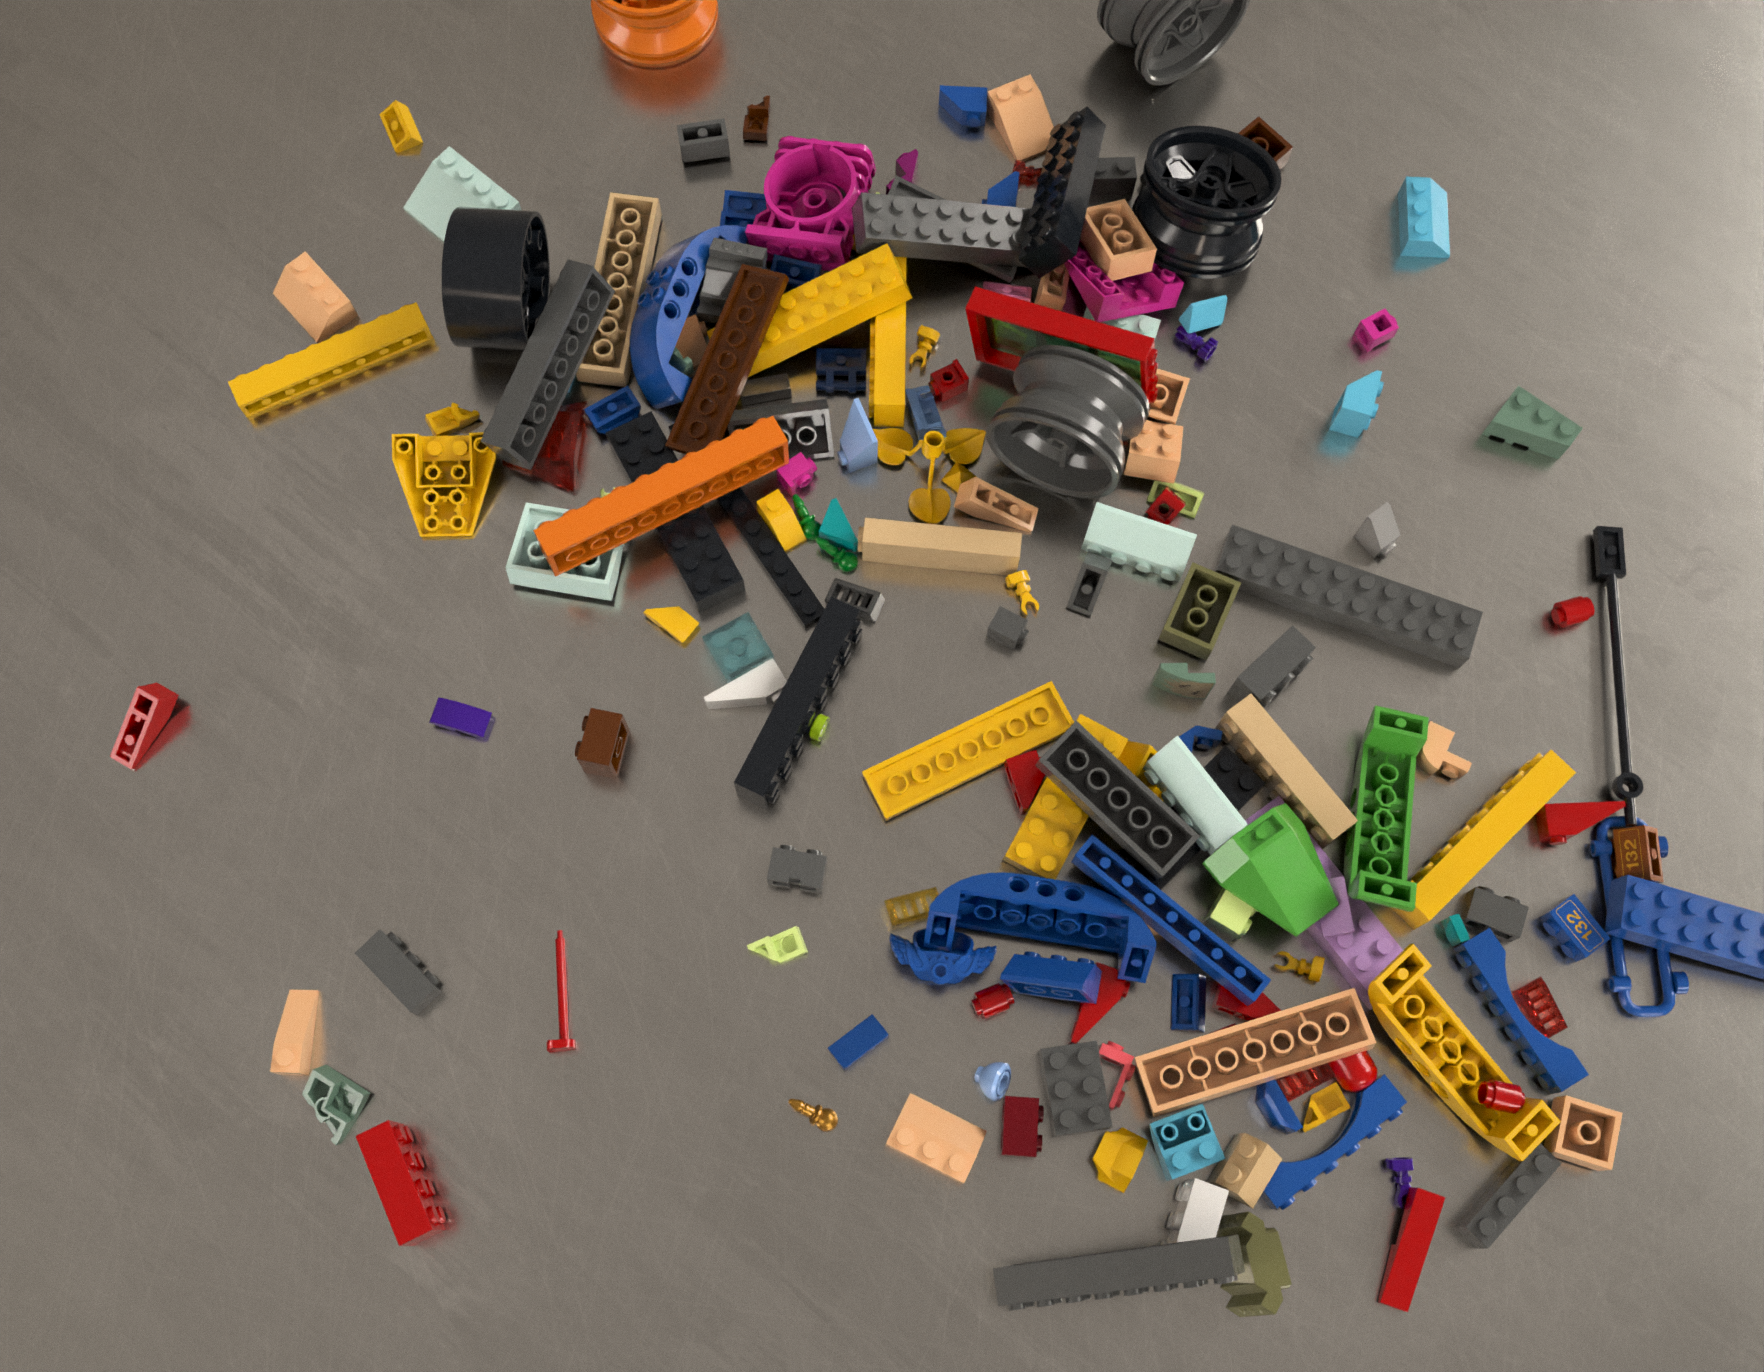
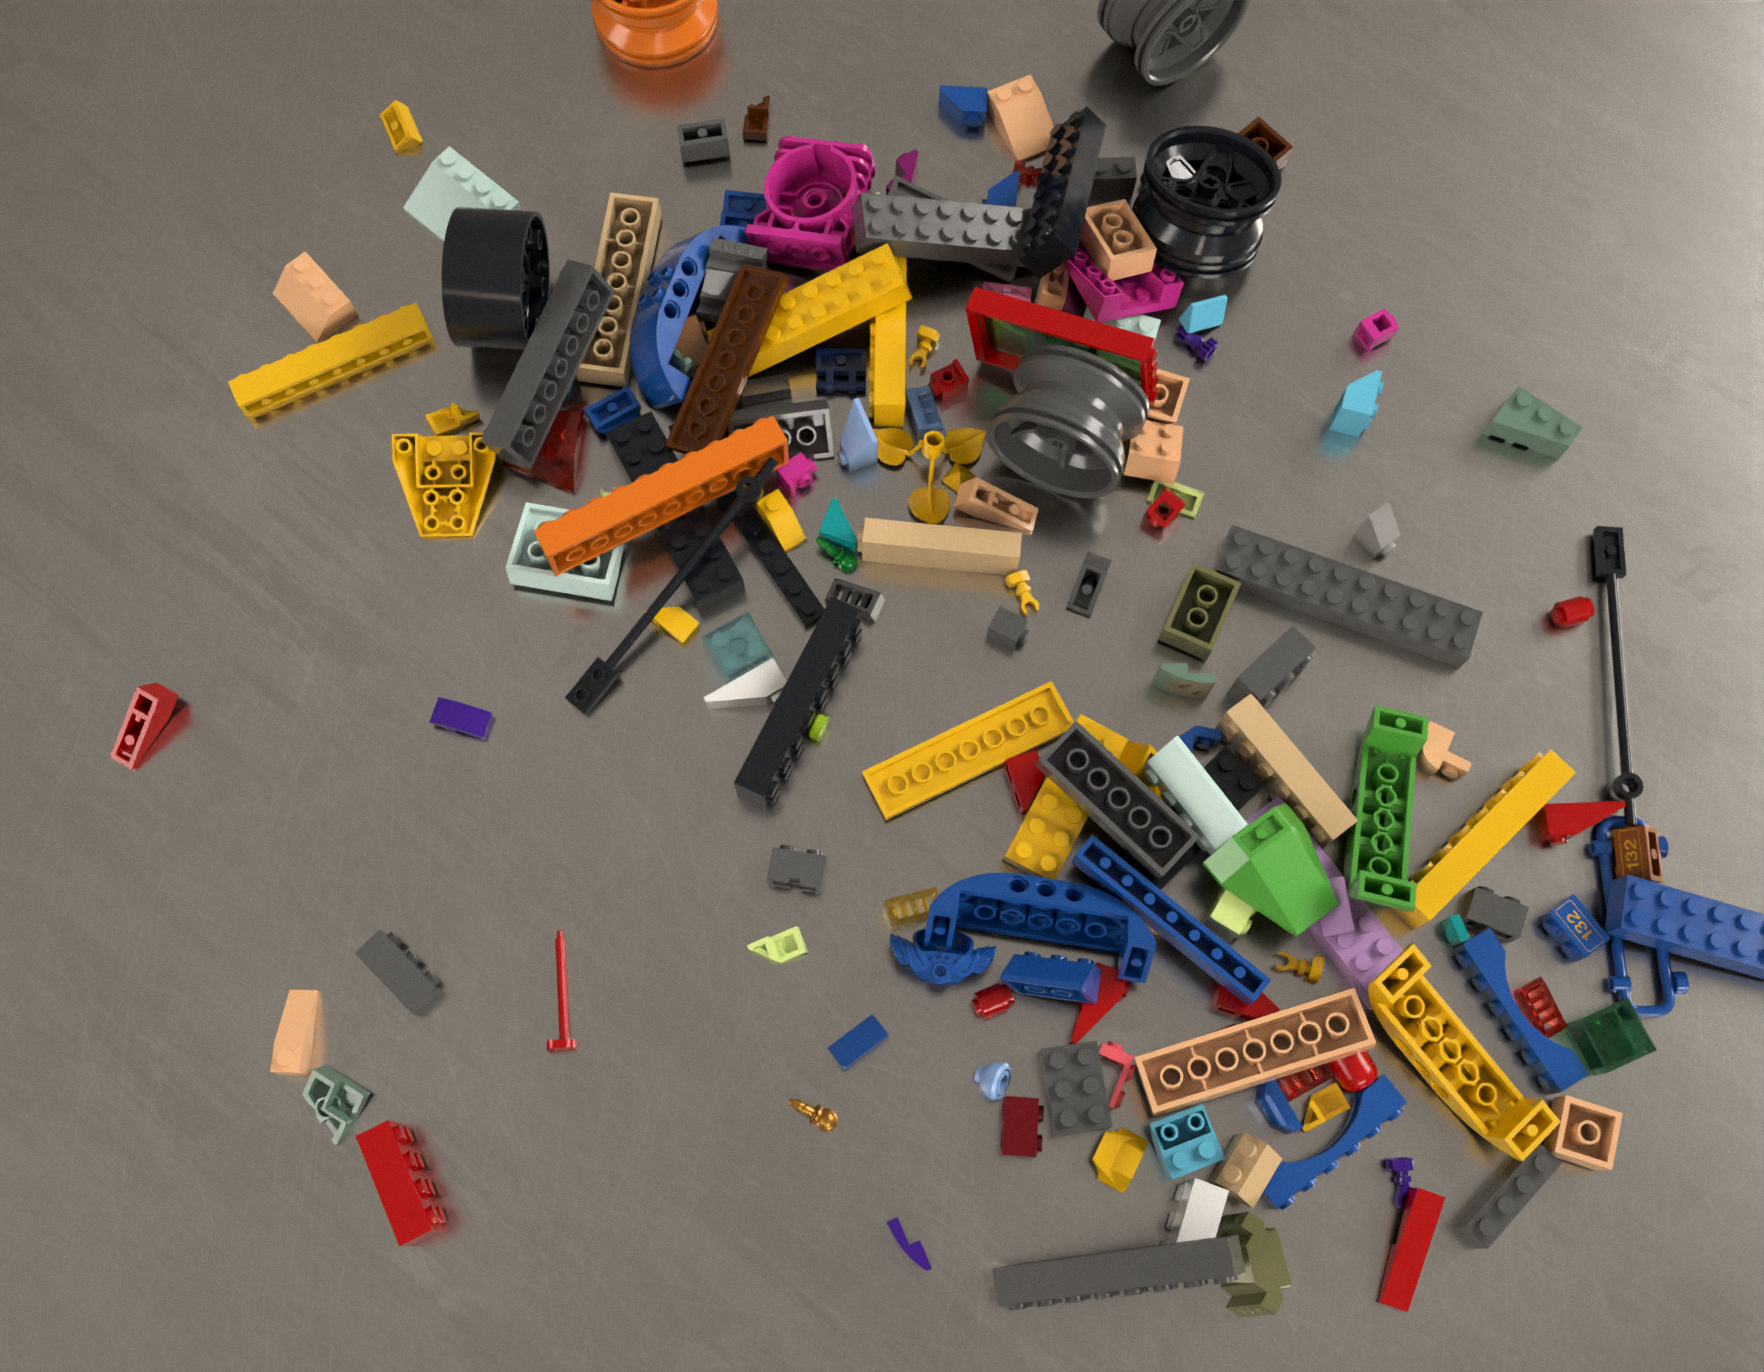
(601, 673): none -> black bar
(602, 743): reddish brown brick -> none
(797, 271): blue slope -> none
(810, 525): green bar -> none
(914, 1250): none -> dark purple slope
(936, 1138): light nougat slope -> none
(1138, 542): light aqua slope -> none
(1188, 1002): blue slope -> none
(1423, 219): medium azure slope -> none
(1501, 1096): red brick -> none
(1611, 1037): none -> clear green piece

